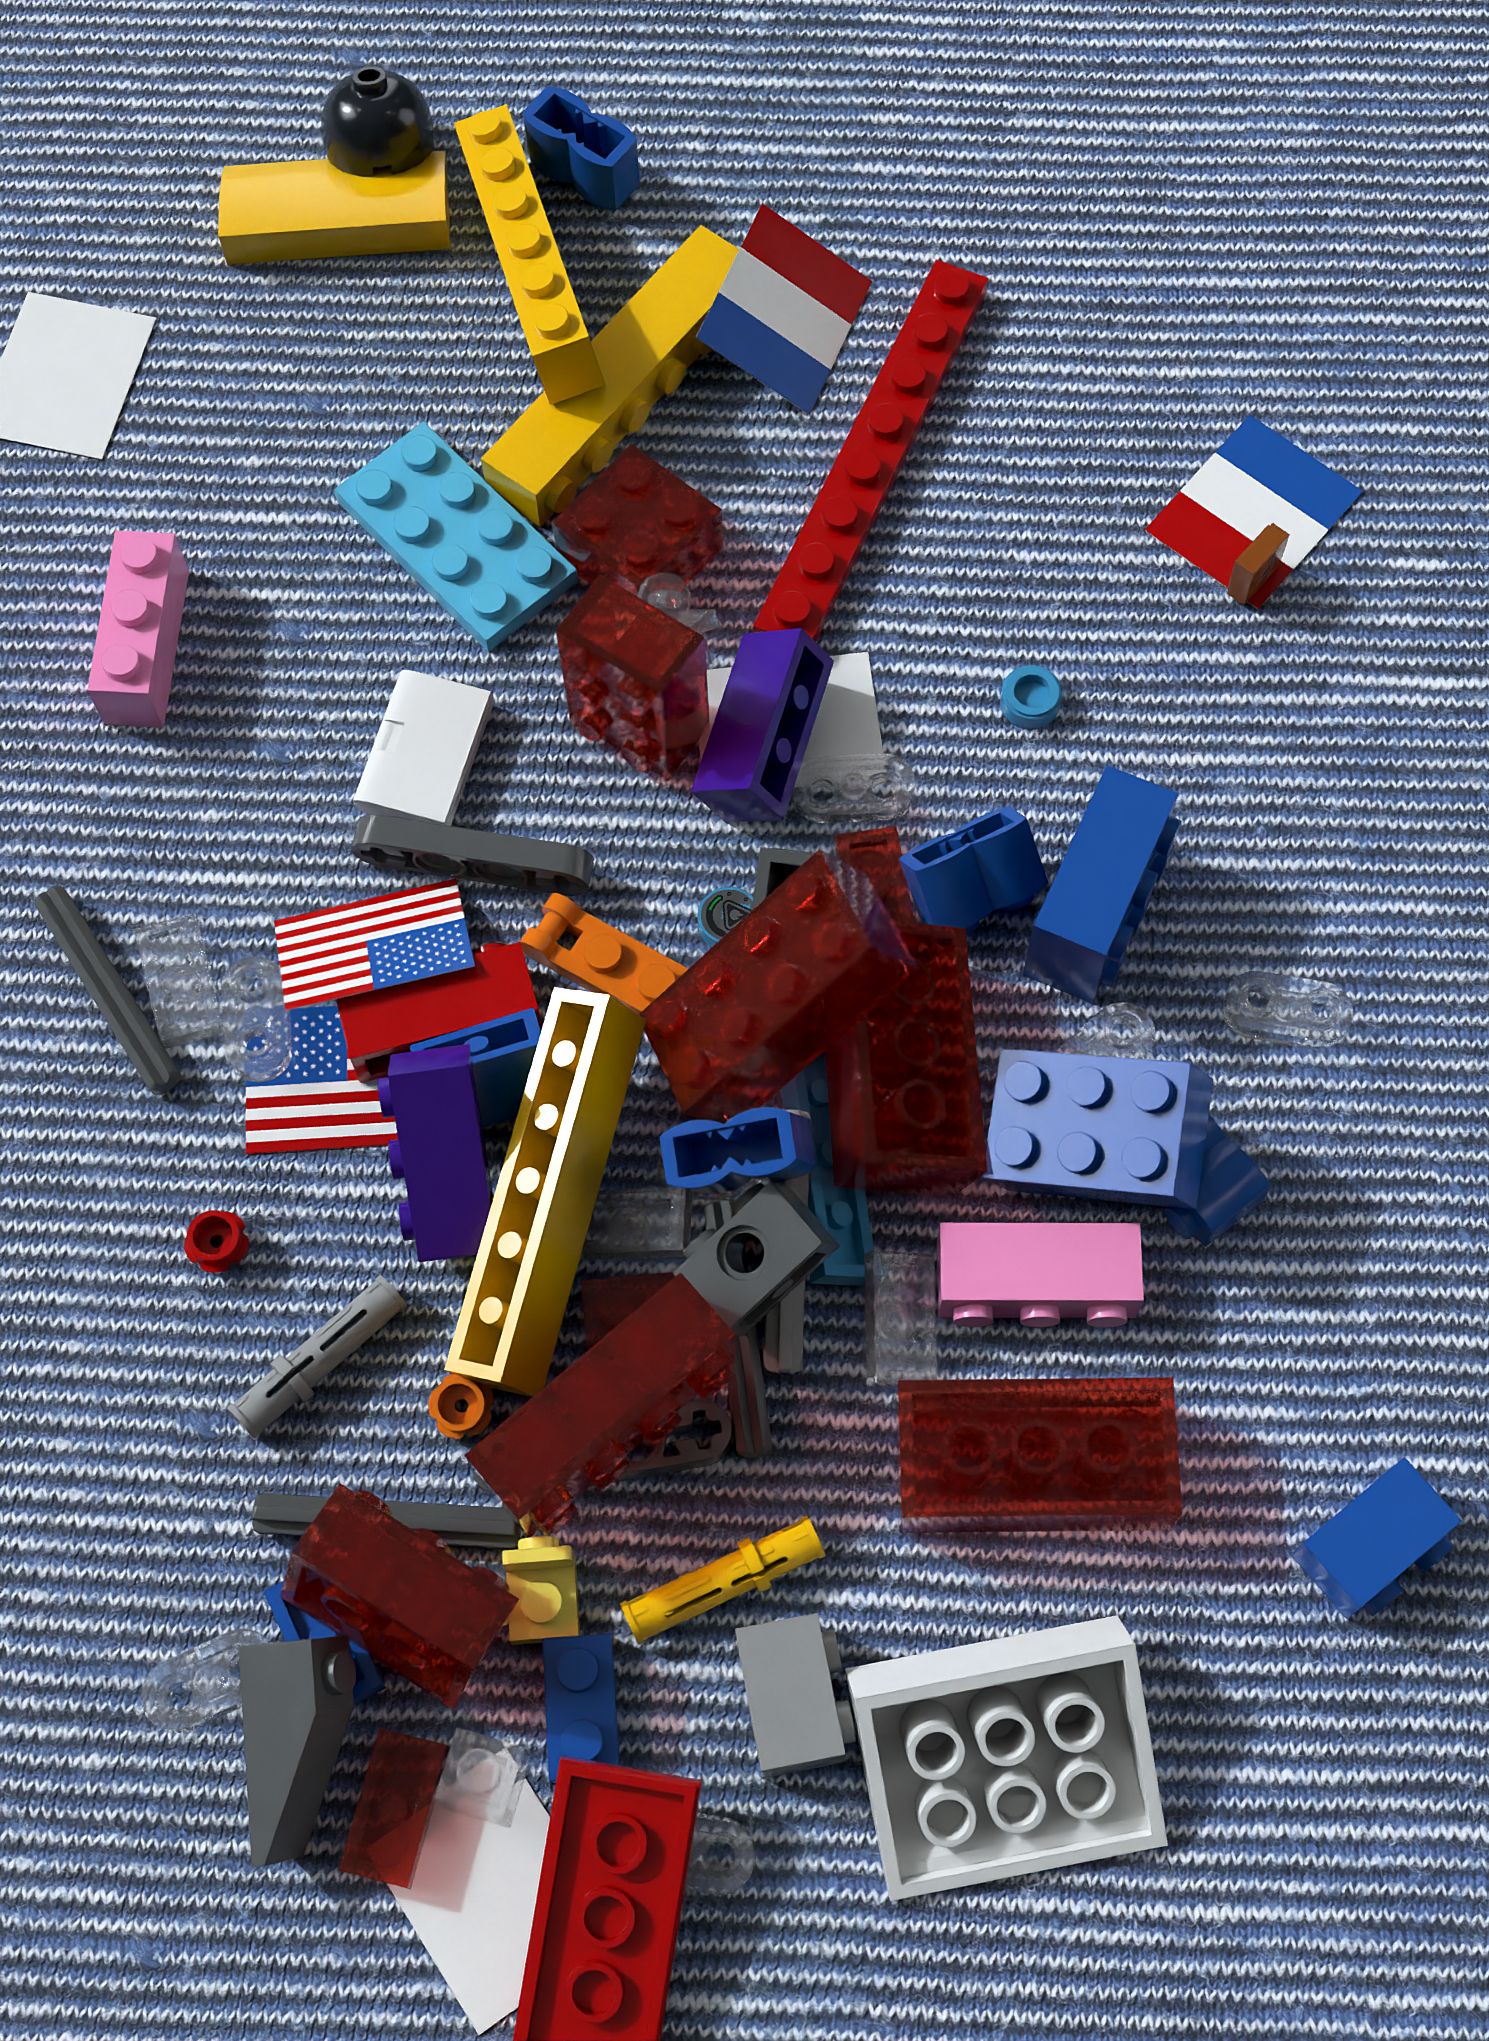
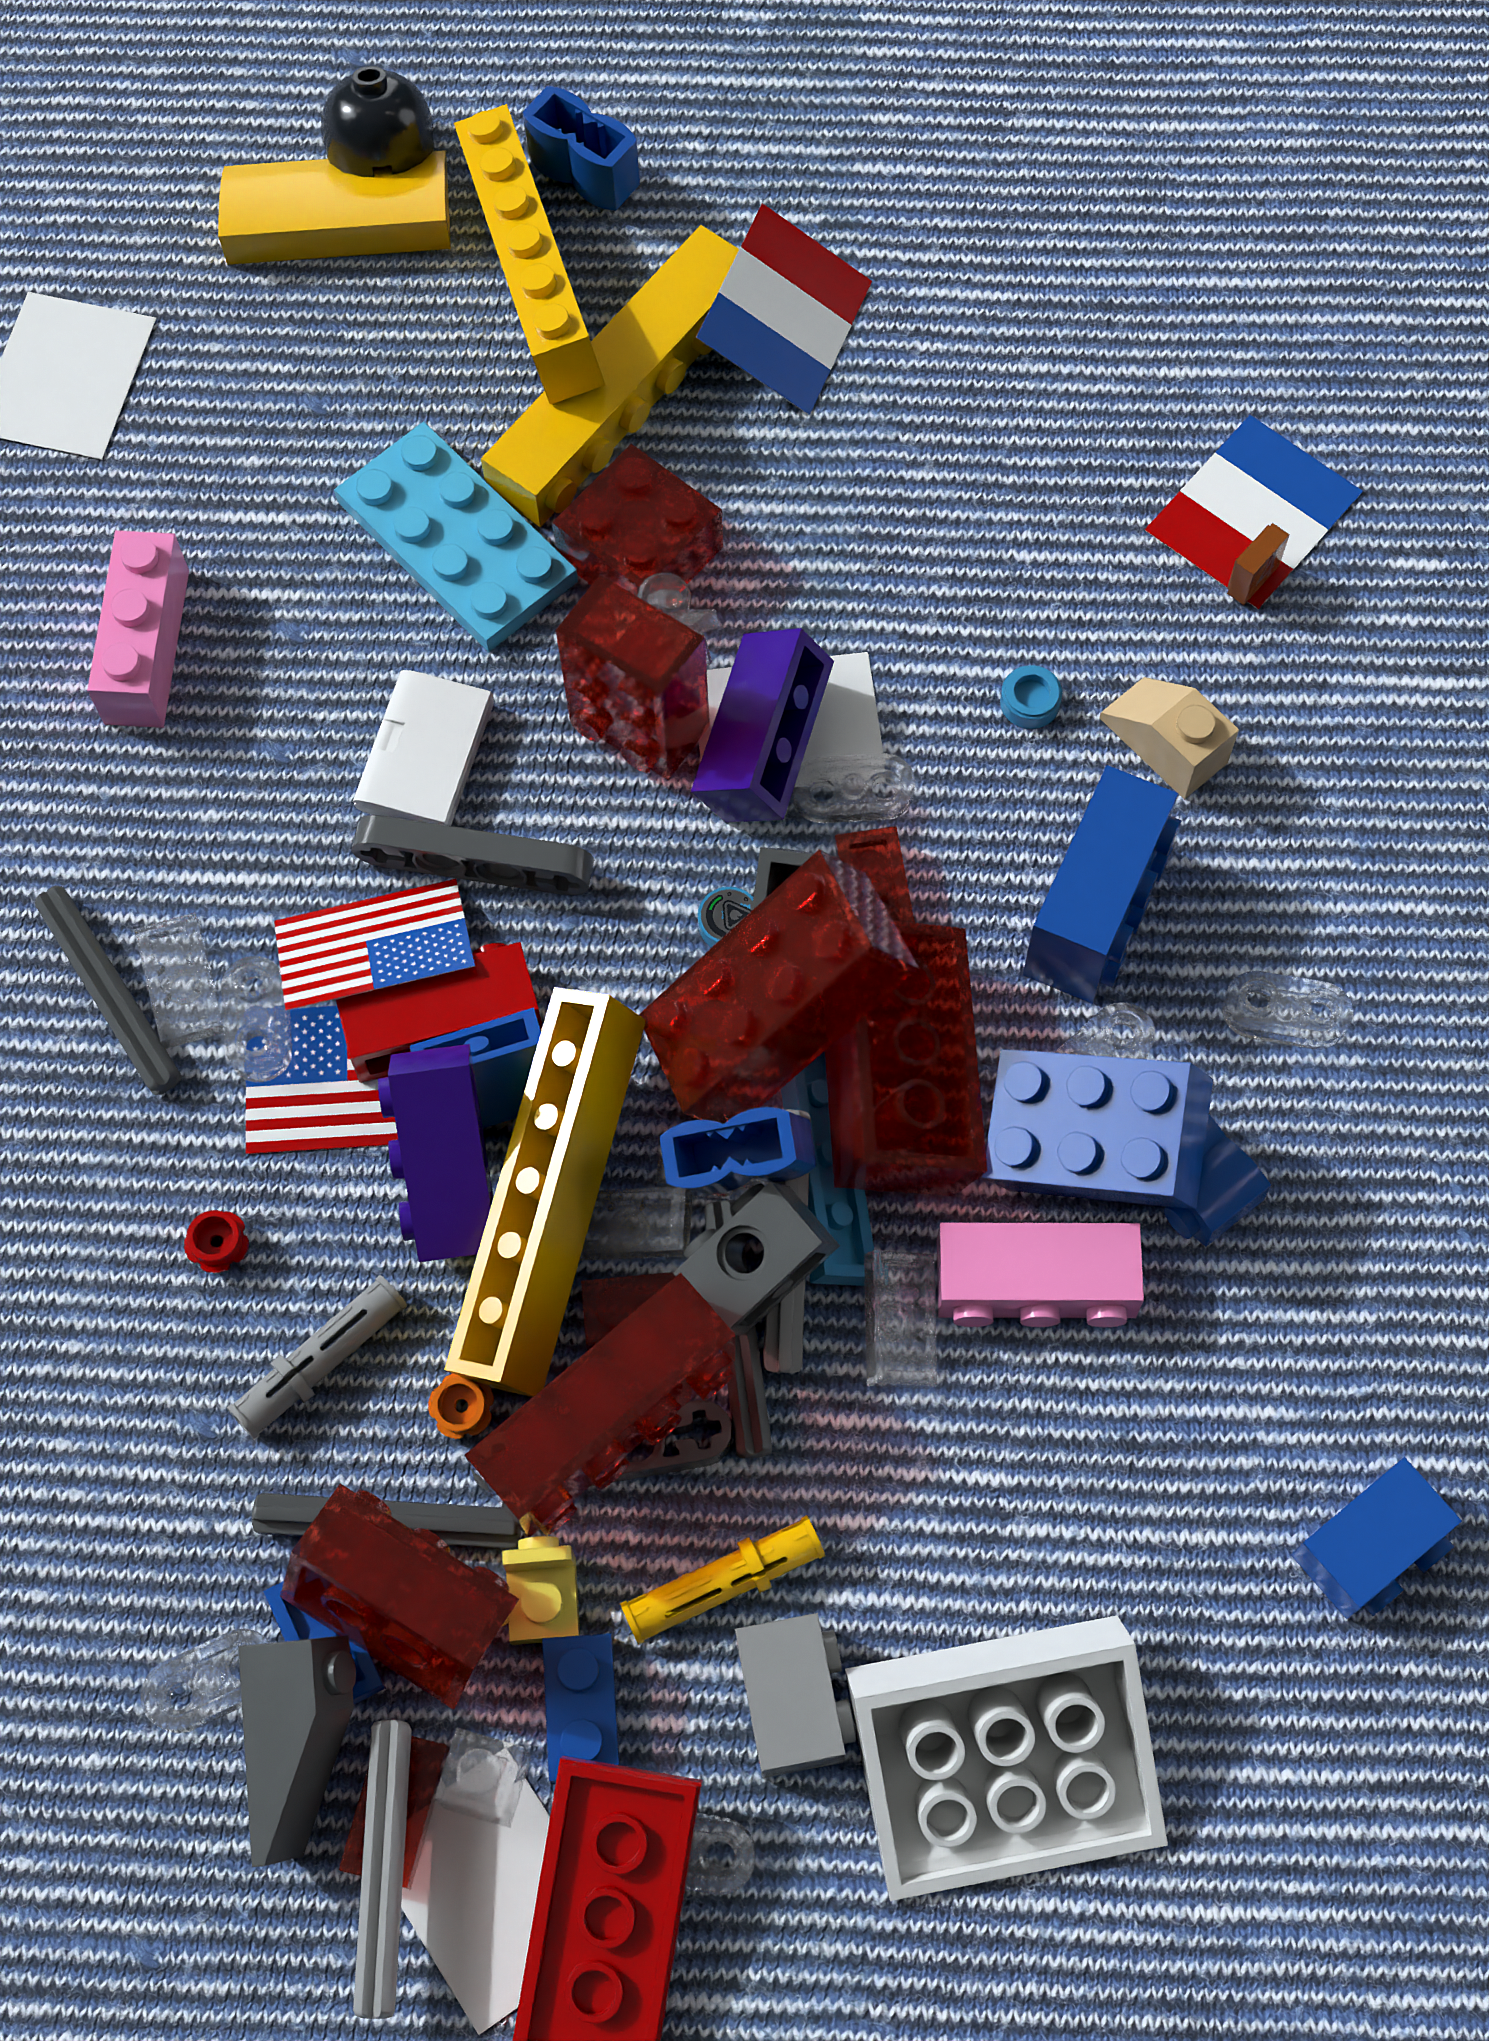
(382, 1870): none -> light grey axle
(601, 957): orange plate -> none
(873, 452): red plate -> none
(975, 871): blue brick -> none
(1037, 1455): clear red brick -> none
(1173, 732): none -> tan slope

